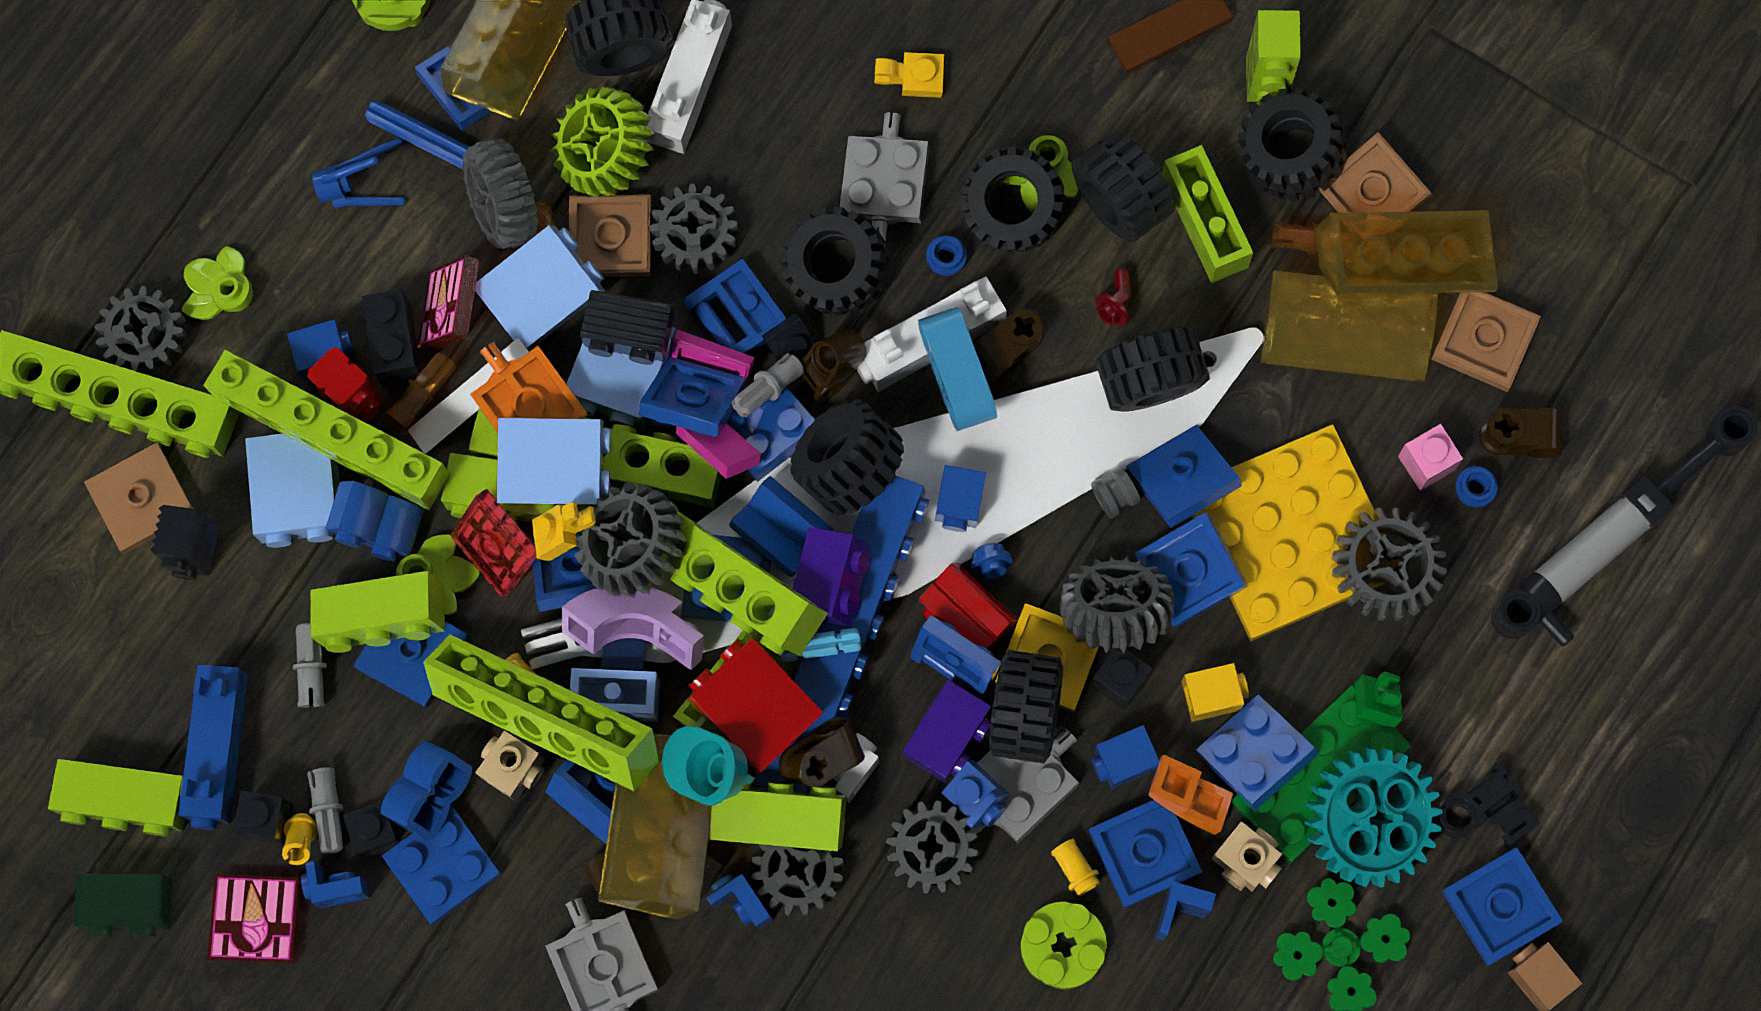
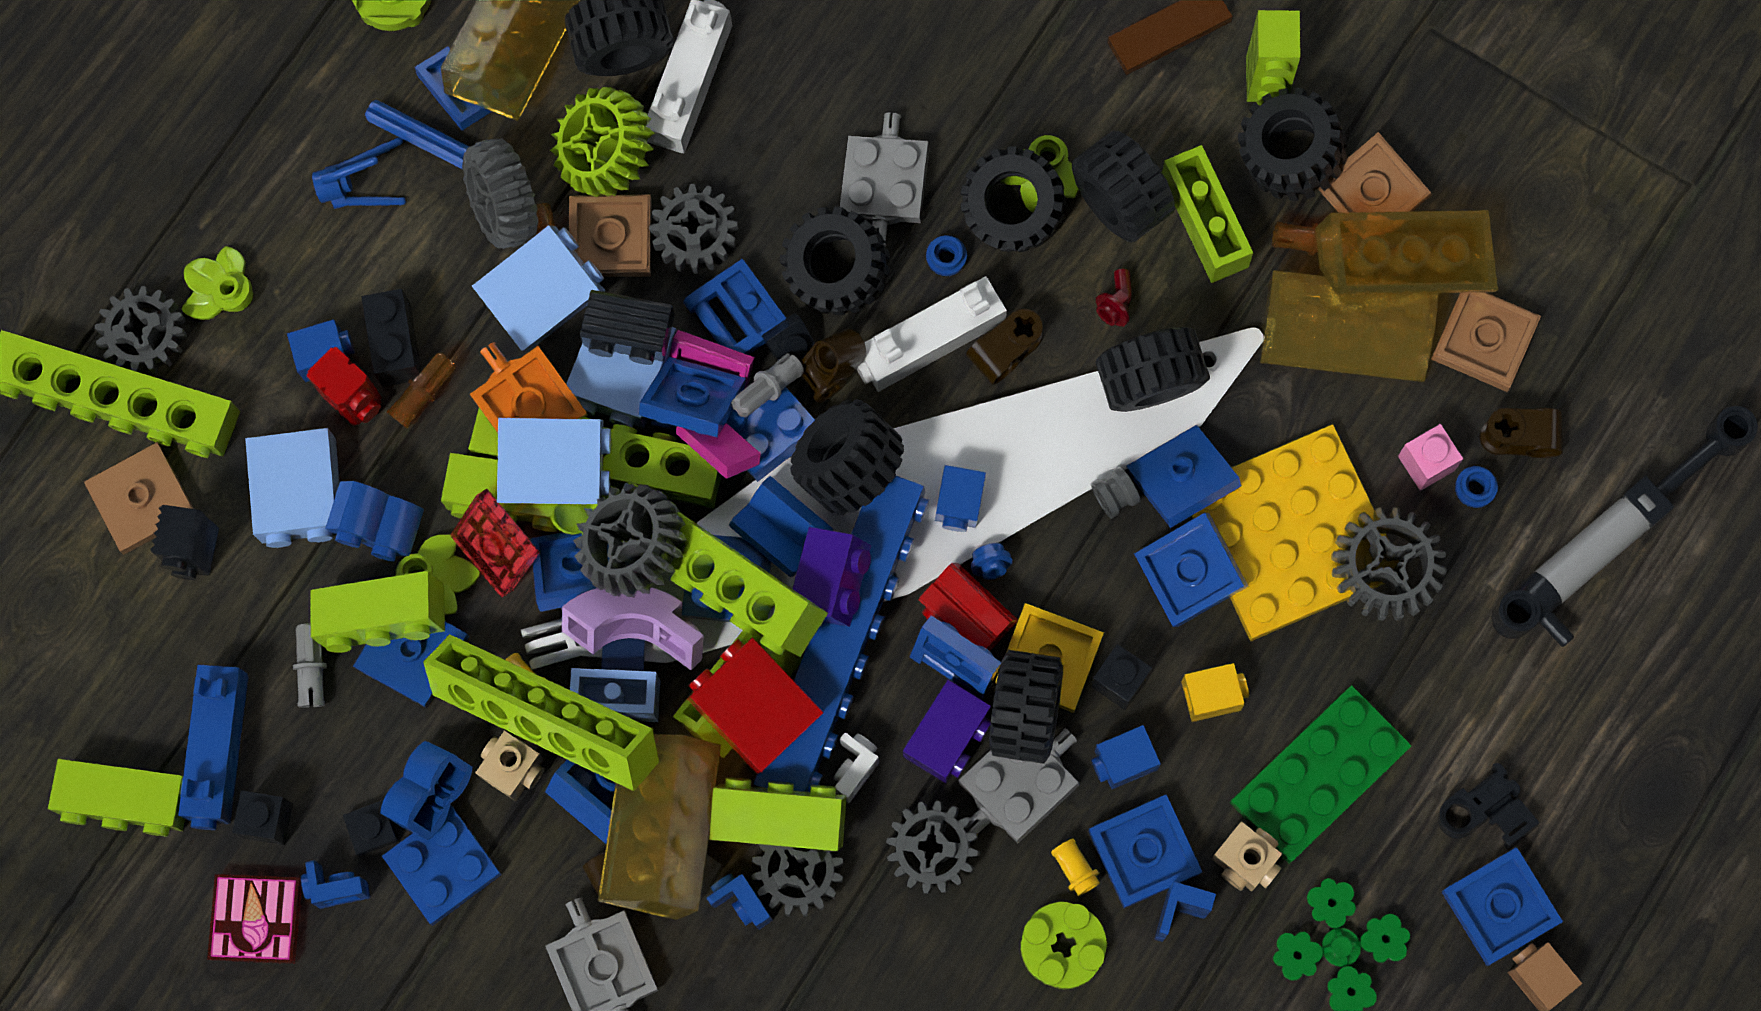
(122, 903): clear green brick -> none
(299, 833): yellow pin -> none
(326, 809): light grey axle -> none
(327, 430): lime brick -> none
(448, 303): clear red tile -> none
(457, 405): white sticker -> none
(557, 529): yellow plate -> none
(704, 766): teal piece -> none
(822, 754): dark brown piece -> none
(828, 644): medium azure axle -> none
(919, 74): yellow plate -> none
(957, 369): dark azure piece -> none
(976, 795): blue bracket -> none
(1117, 604): dark grey gear -> none
(1189, 796): orange slope -> none
(1256, 752): blue plate -> none
(1338, 822): teal gear -> none
(1379, 699): green tile -> none

